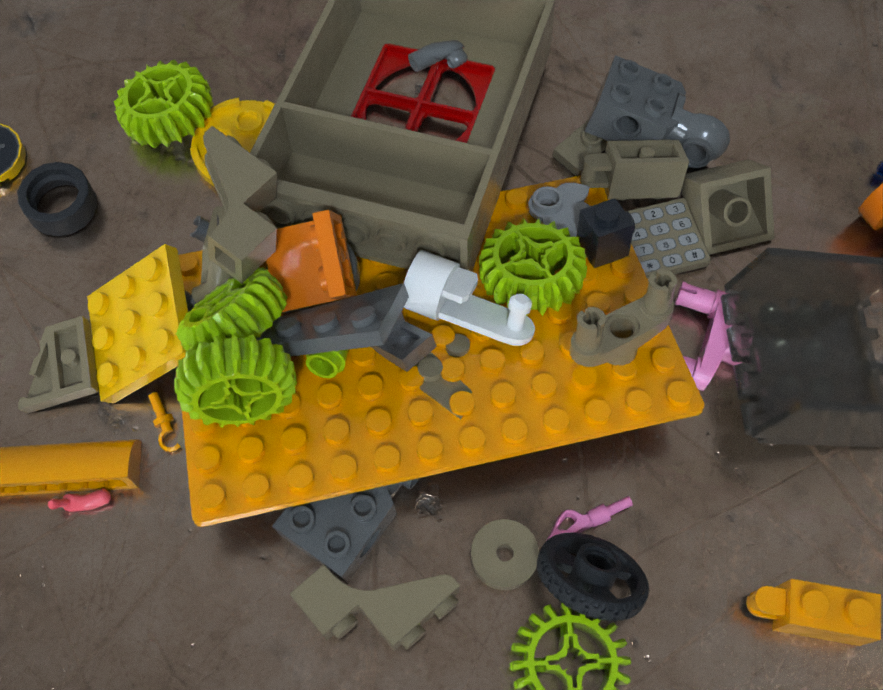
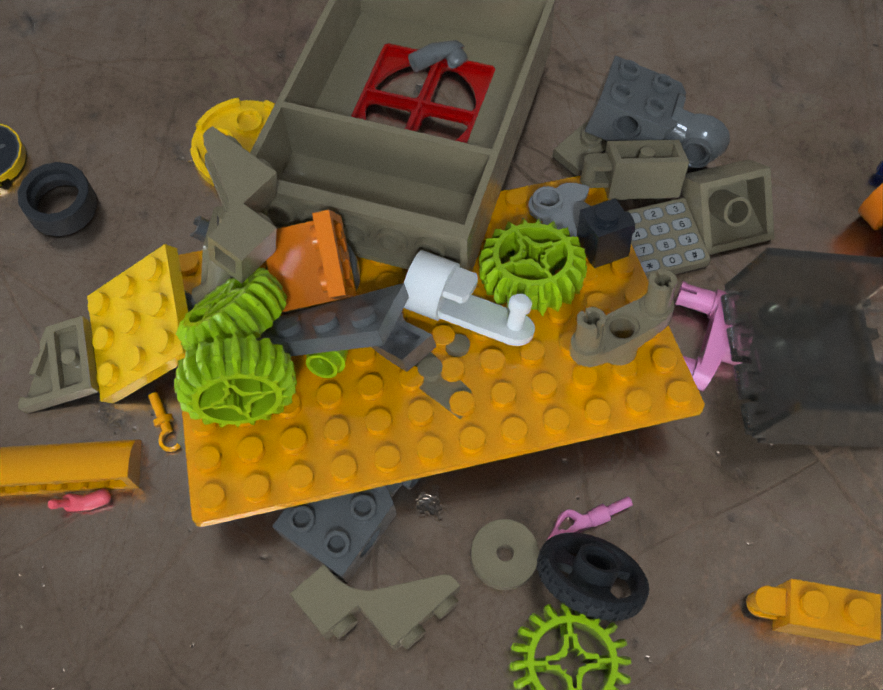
(164, 103): lime gear -> none

